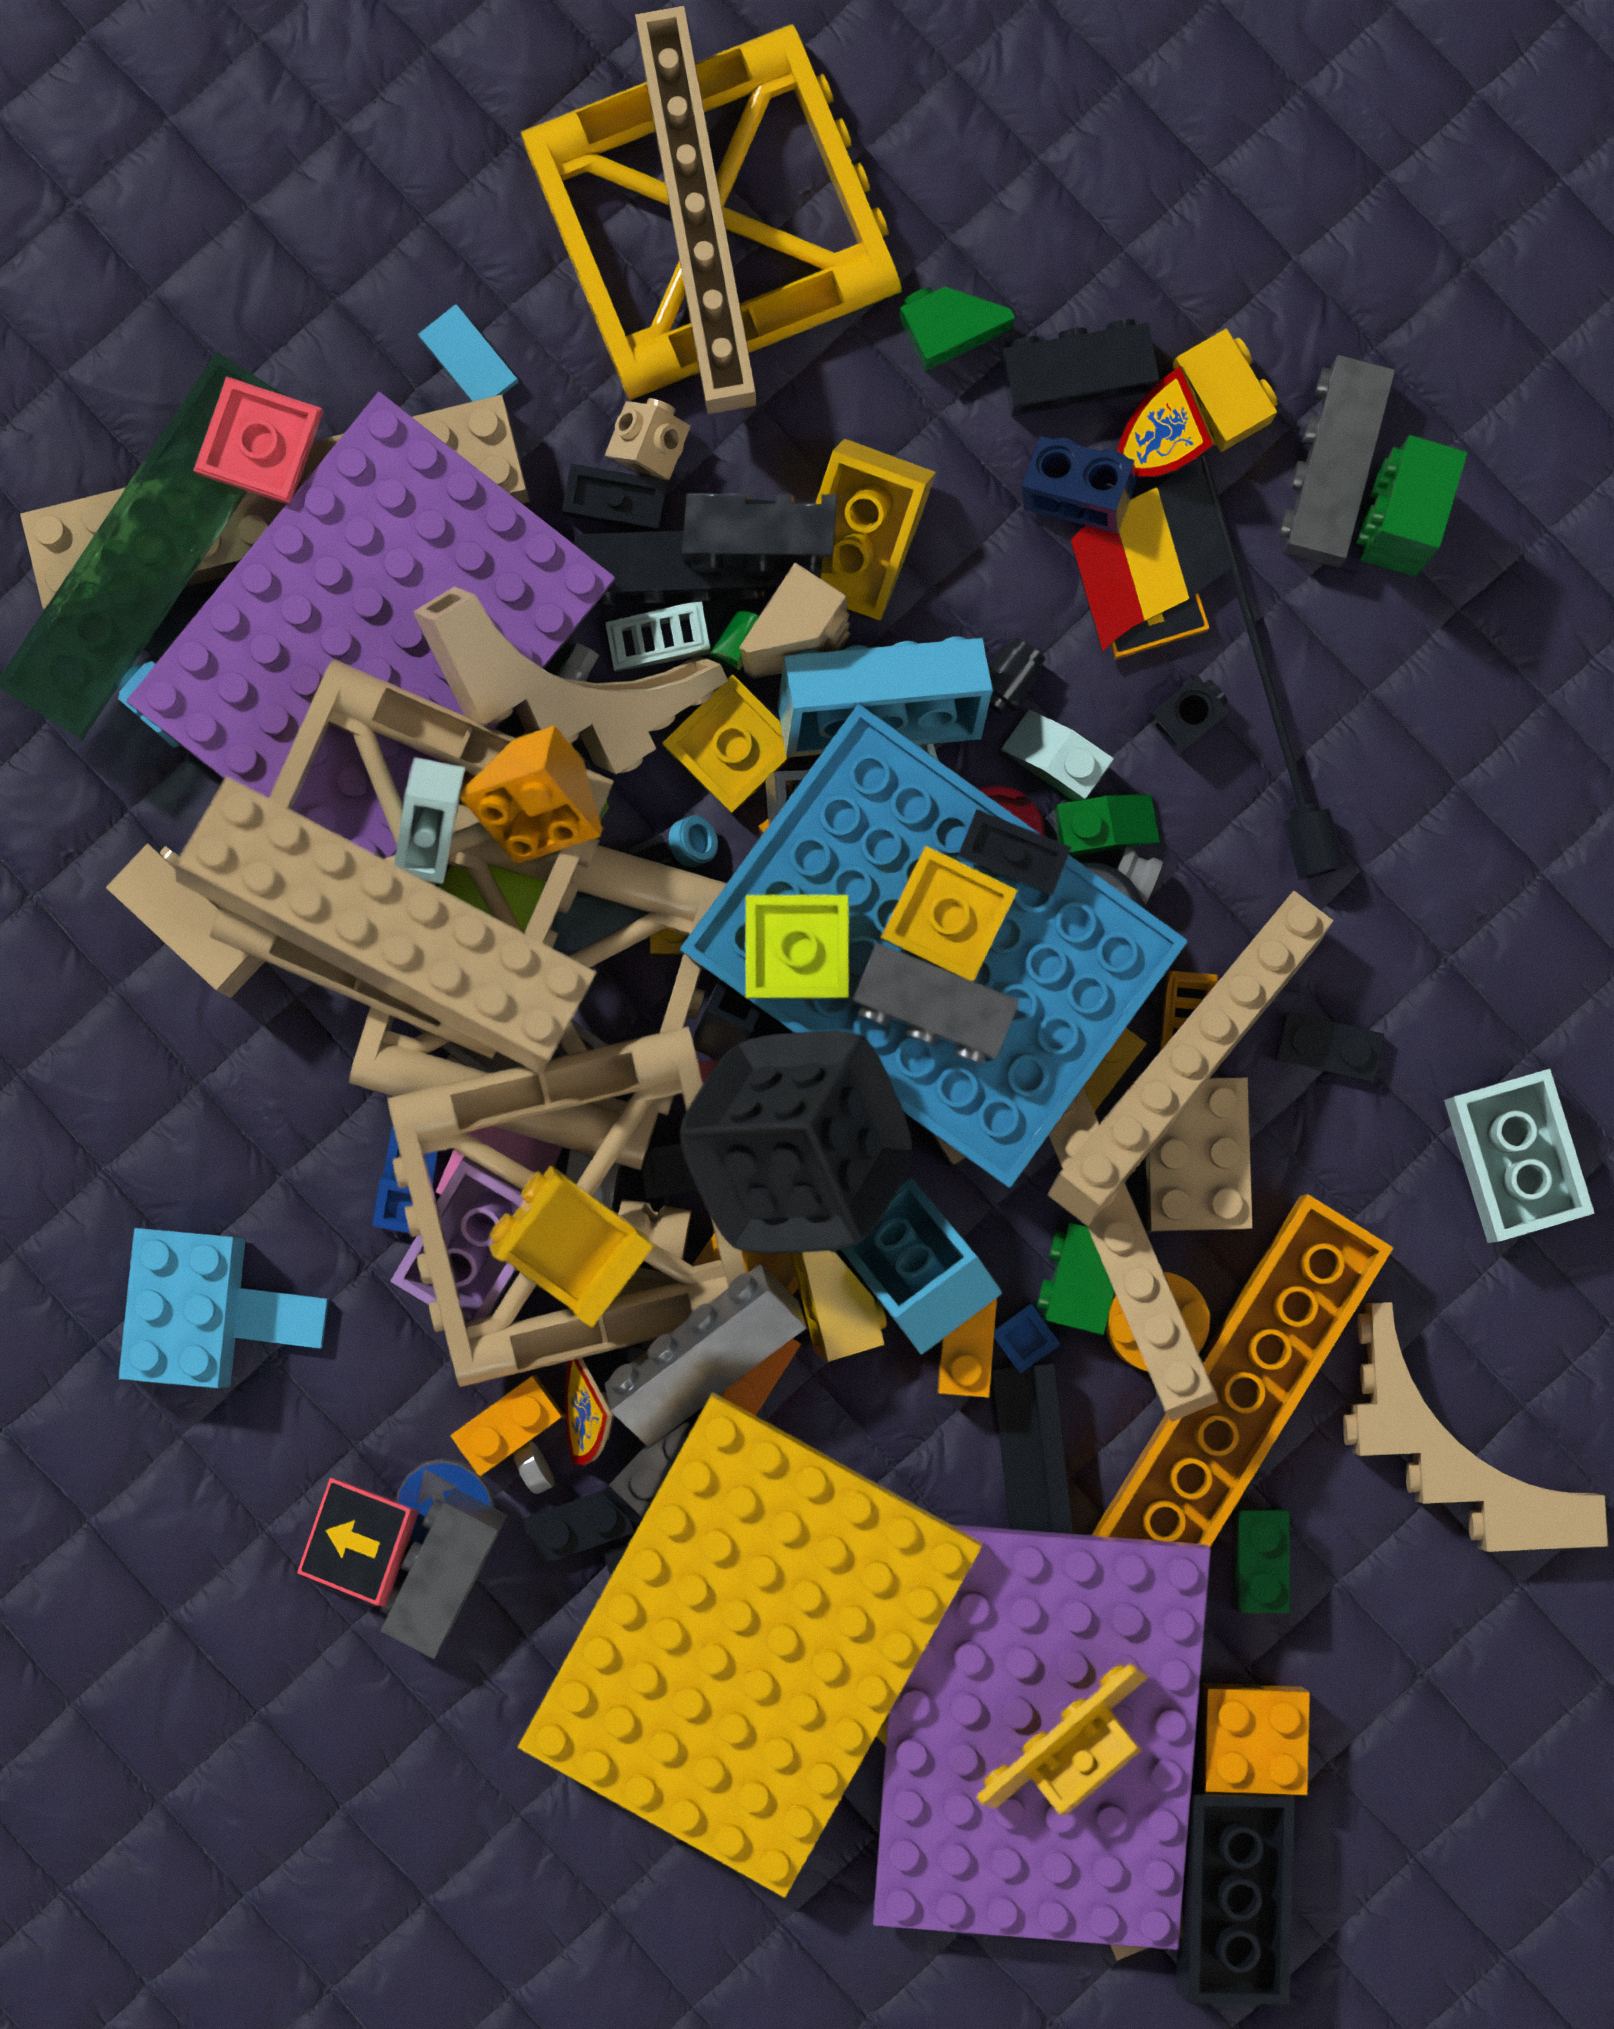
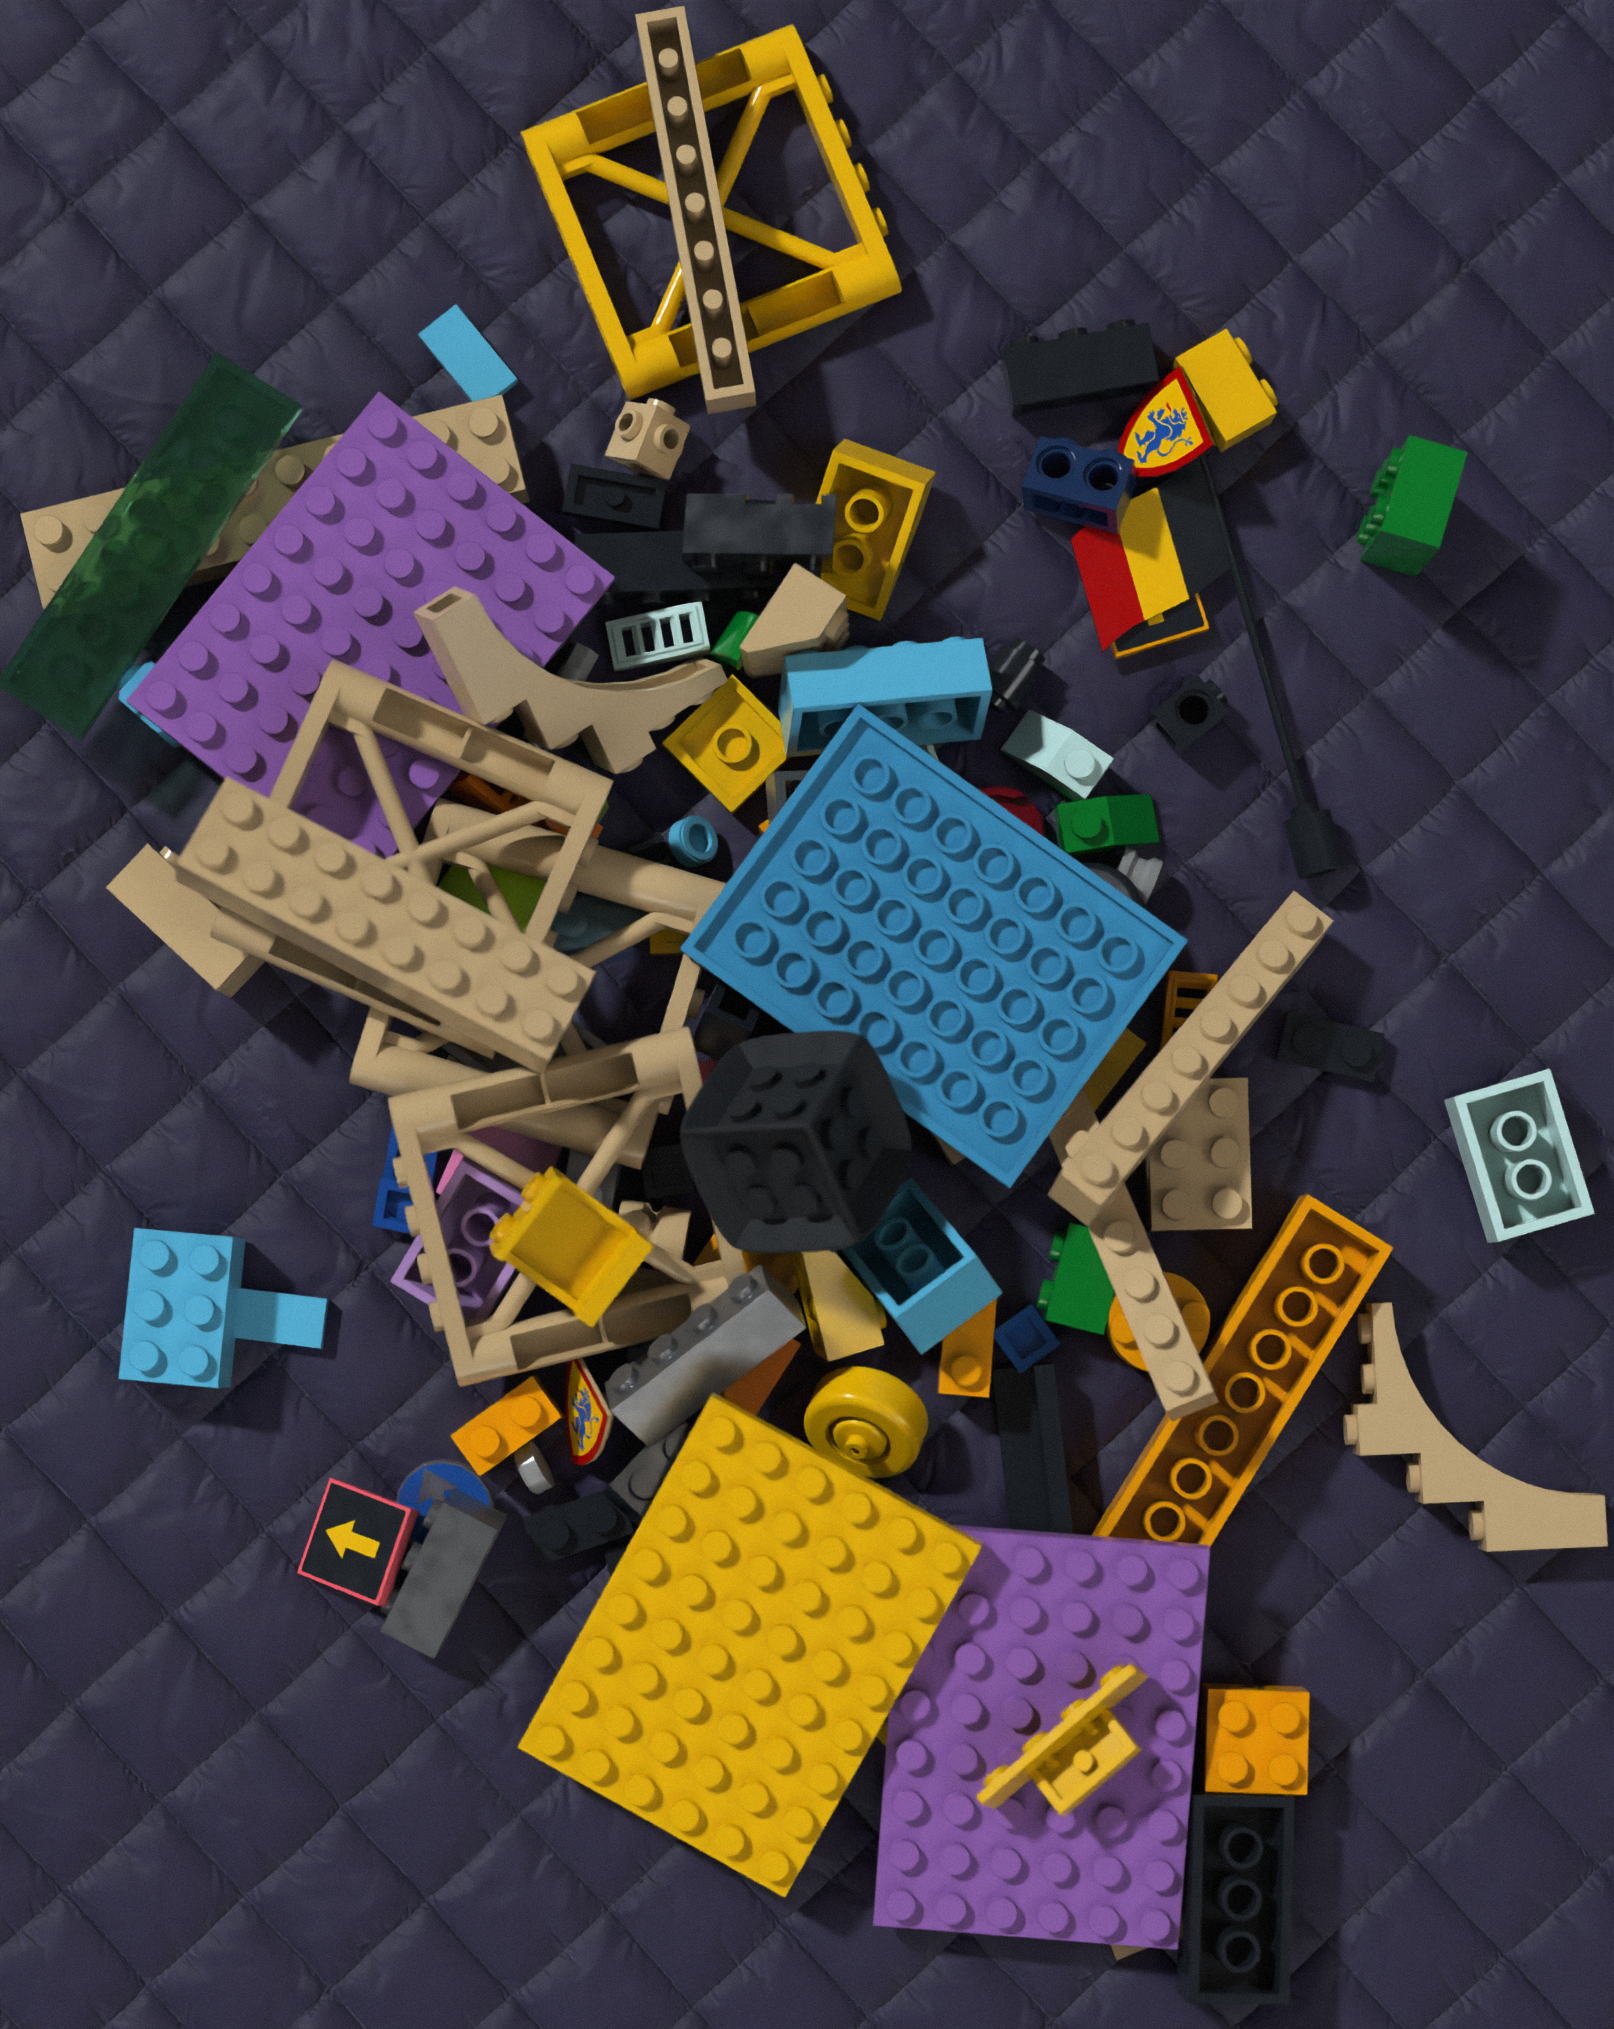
(258, 440): coral tile -> none
(429, 819): light aqua slope -> none
(535, 797): light orange slope -> none
(796, 946): neon yellow plate -> none
(866, 1421): none -> yellow wheel
(934, 1004): flat silver brick -> none
(948, 914): yellow plate -> none
(950, 323): green slope -> none
(1014, 852): black plate -> none
(1261, 1560): dark green brick -> none
(1337, 462): flat silver brick -> none

